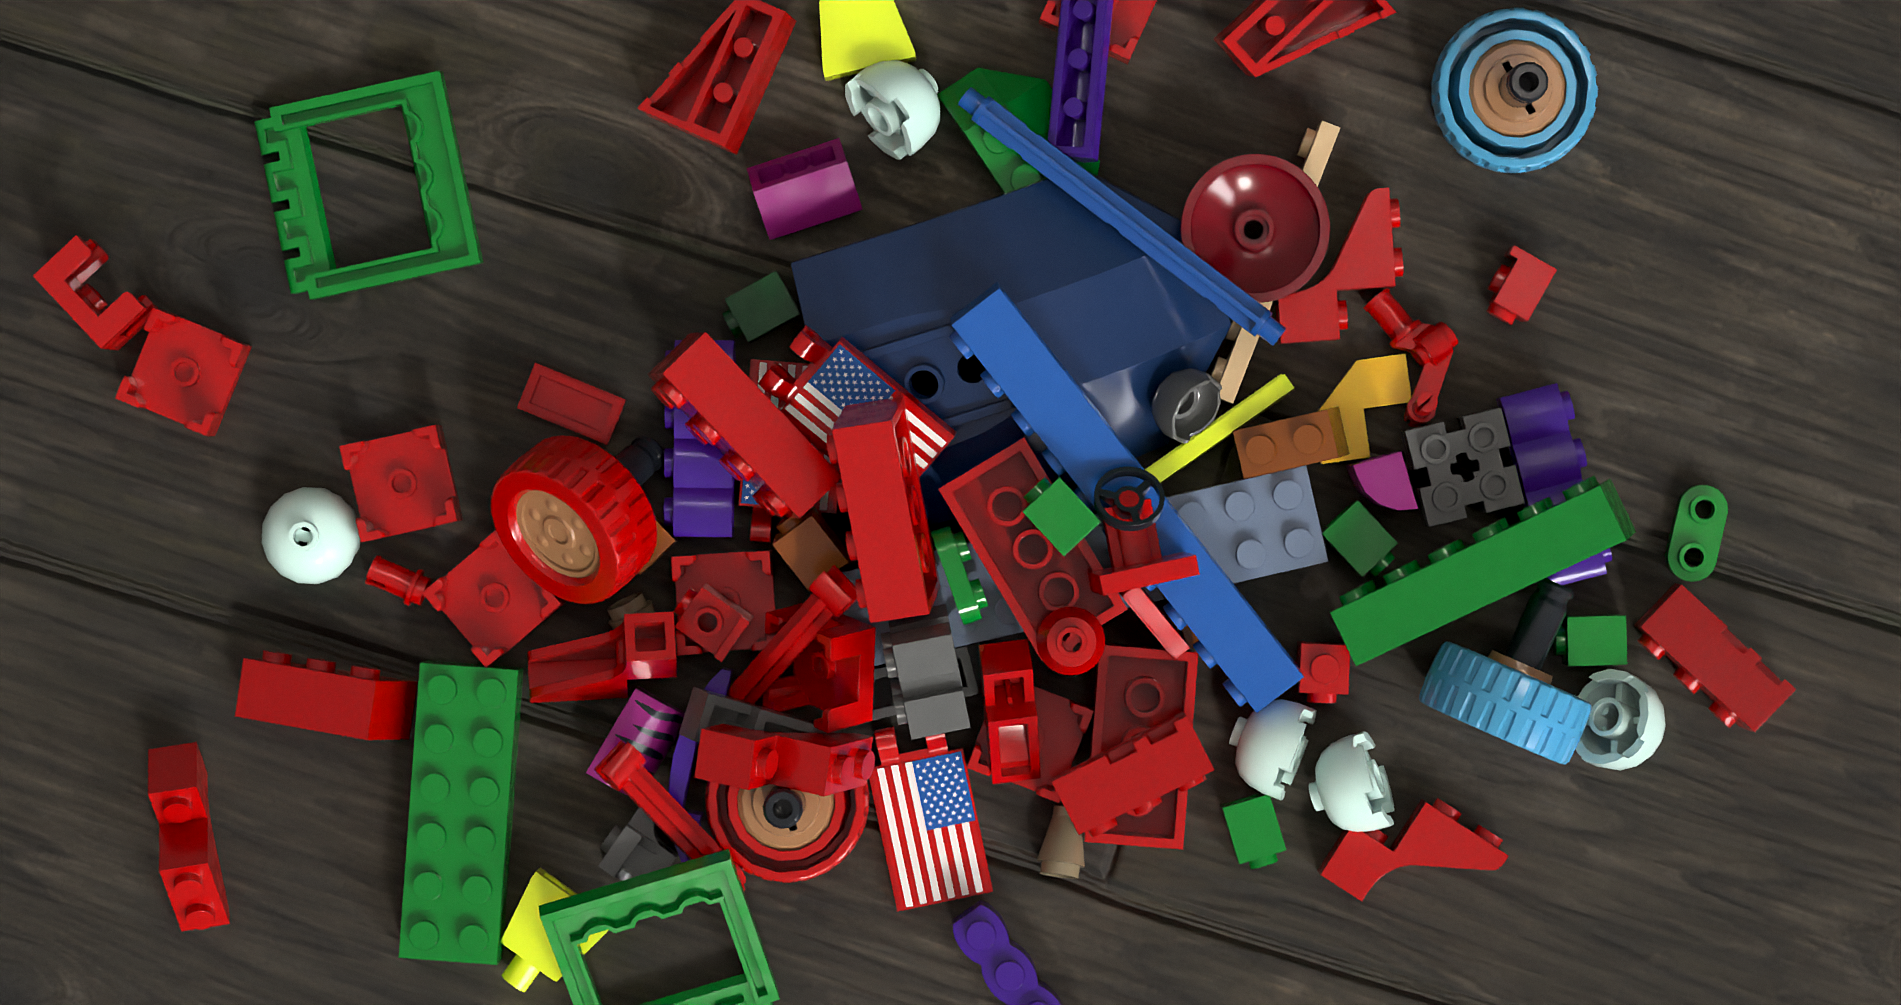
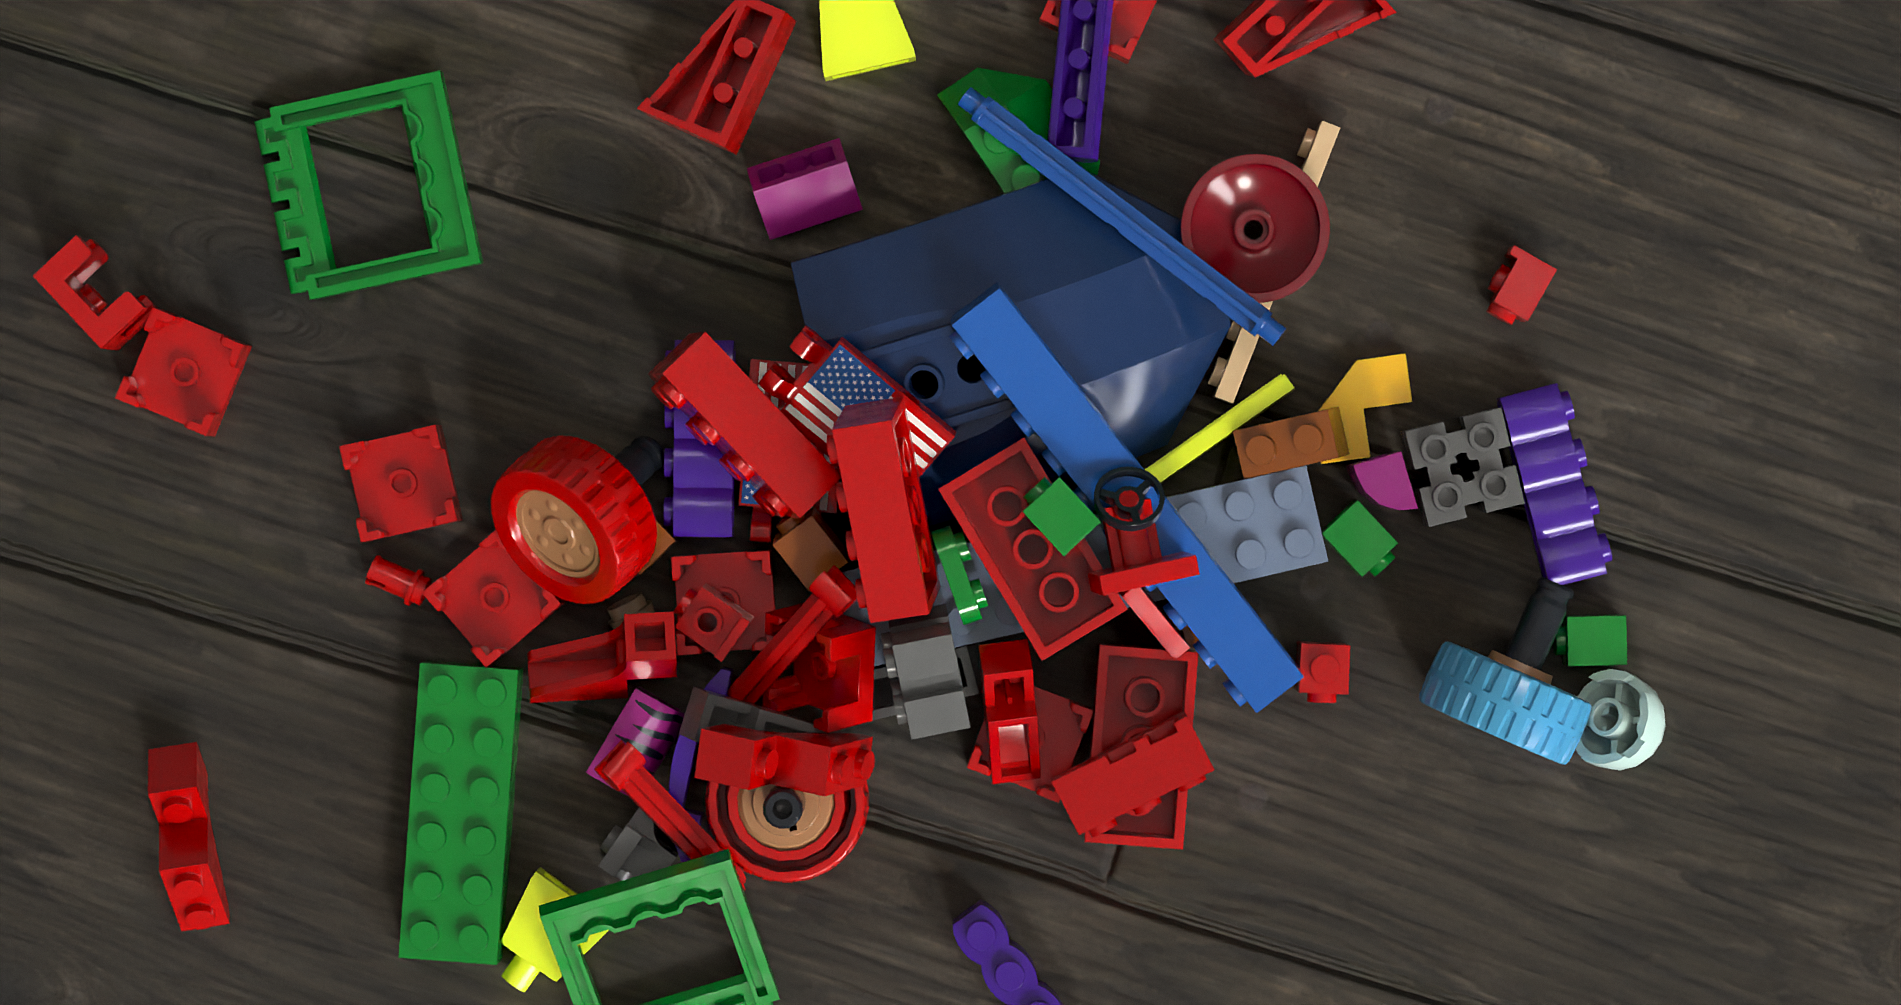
(325, 698): red wedge -> none
(330, 542): light aqua cylinder -> none
(571, 403): red tile -> none
(760, 308): dark green brick -> none
(897, 104): light aqua cylinder -> none
(928, 822): tile -> none
(1062, 847): dark tan cone -> none
(1083, 629): red cone -> none
(1186, 403): dark grey hair -> none
(1253, 830): green brick -> none
(1271, 745): light aqua cylinder -> none
(1352, 785): light aqua cylinder -> none
(1362, 264): red arch -> none
(1427, 839): red arch -> none
(1428, 345): red pin -> none
(1478, 574): green brick -> none
(1514, 90): dark azure wheel -> none
(1693, 532): green plate -> none
(1712, 660): red wedge -> none

